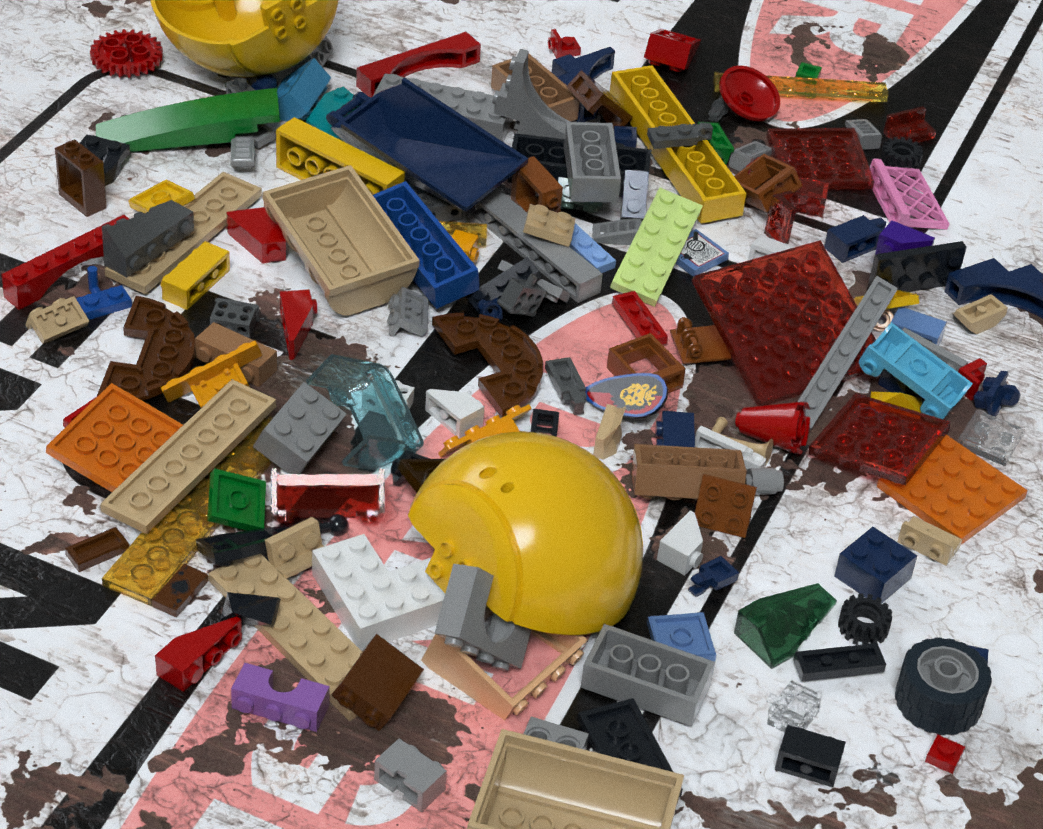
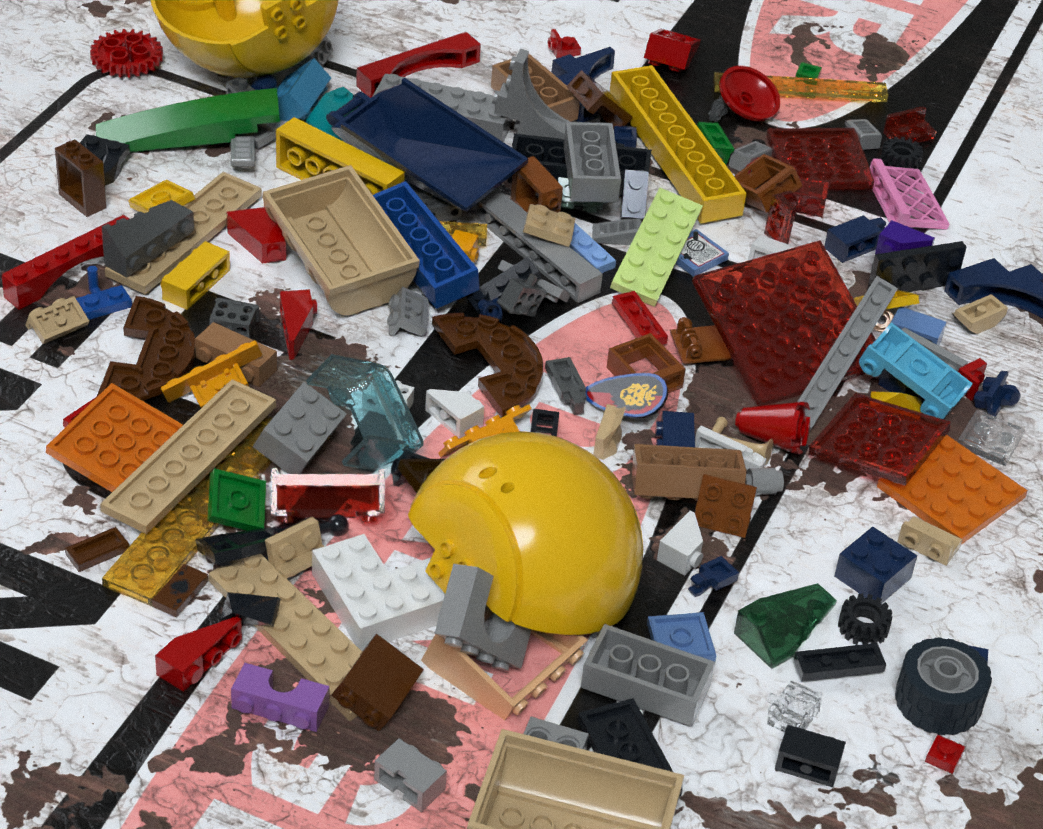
(679, 135): dark grey hinge -> none

